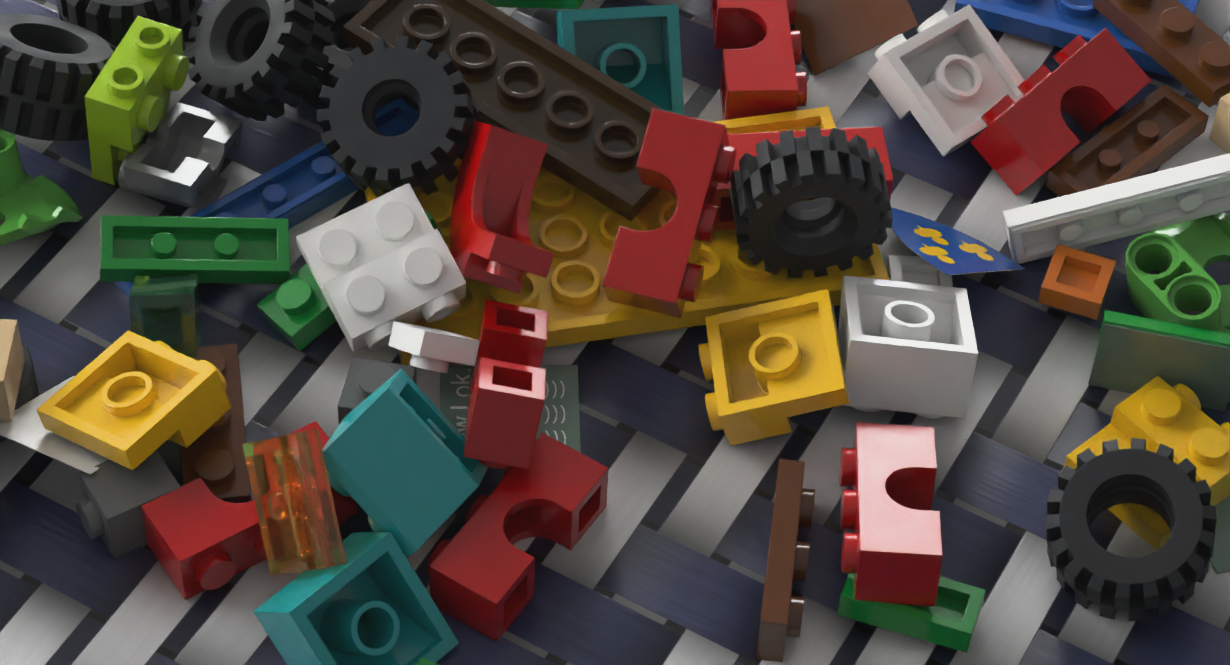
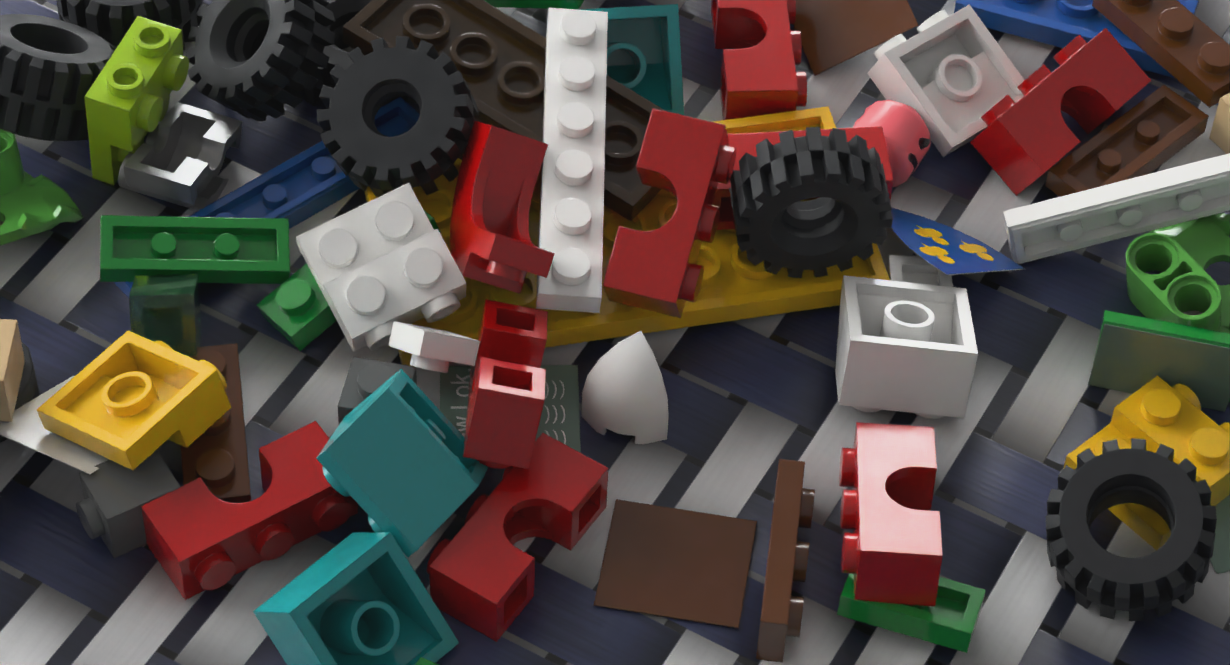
(294, 503): clear orange plate -> none
(573, 160): none -> white plate
(627, 393): none -> white brick
(676, 563): none -> reddish brown sticker
(772, 365): yellow plate -> none
(904, 135): none -> coral head
(1077, 281): orange plate -> none

